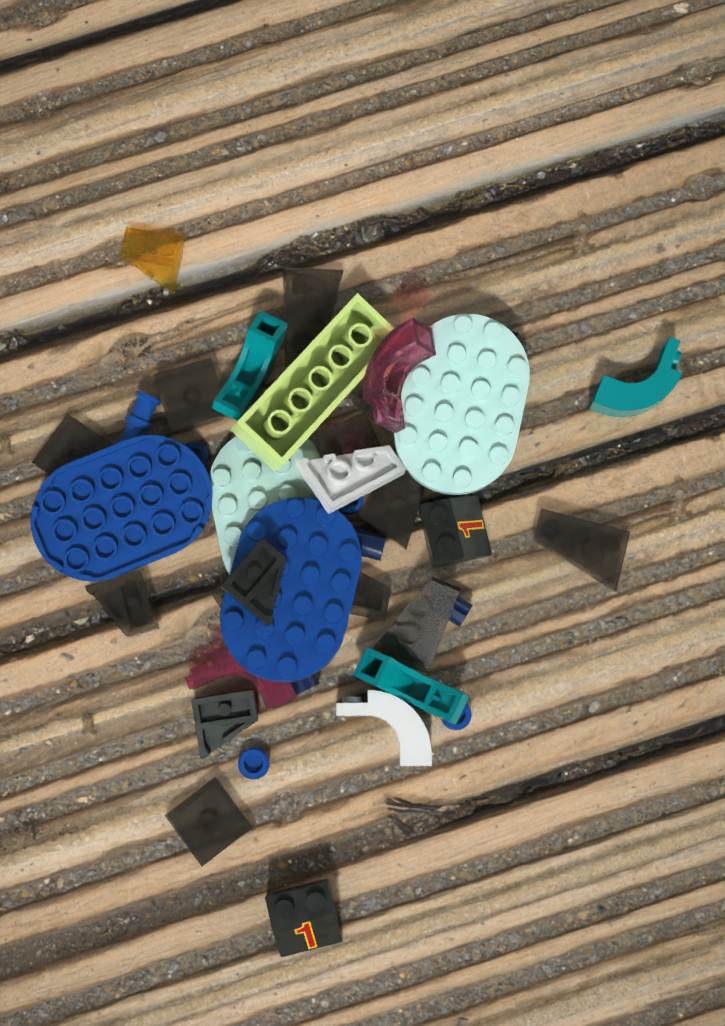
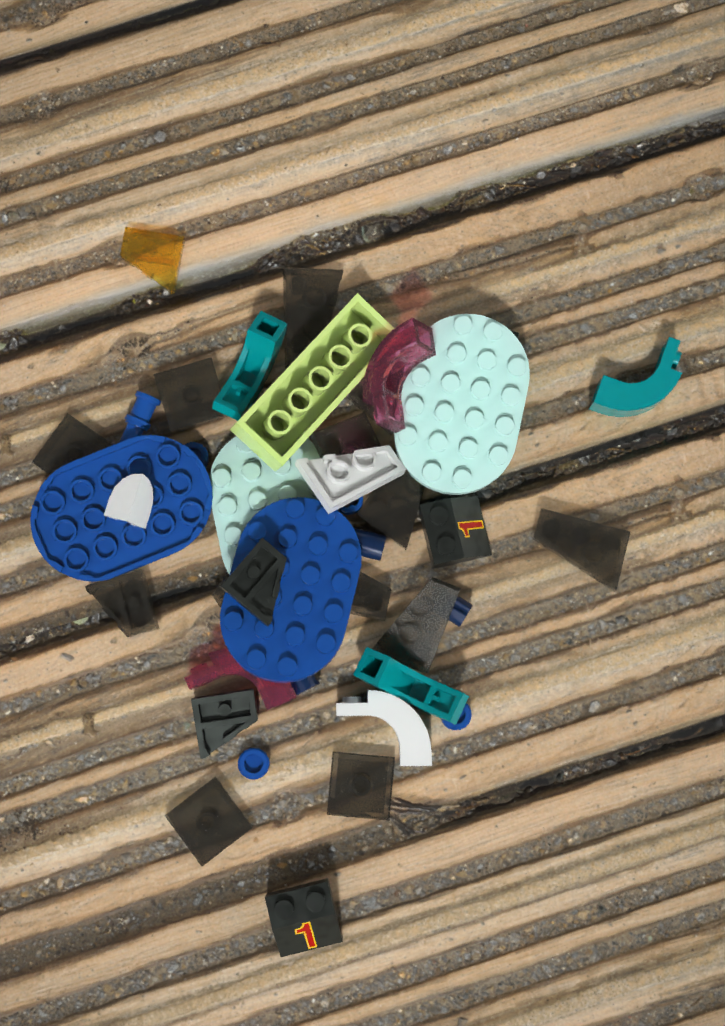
(131, 500): none -> white brick
(361, 786): none -> clear smoke plate

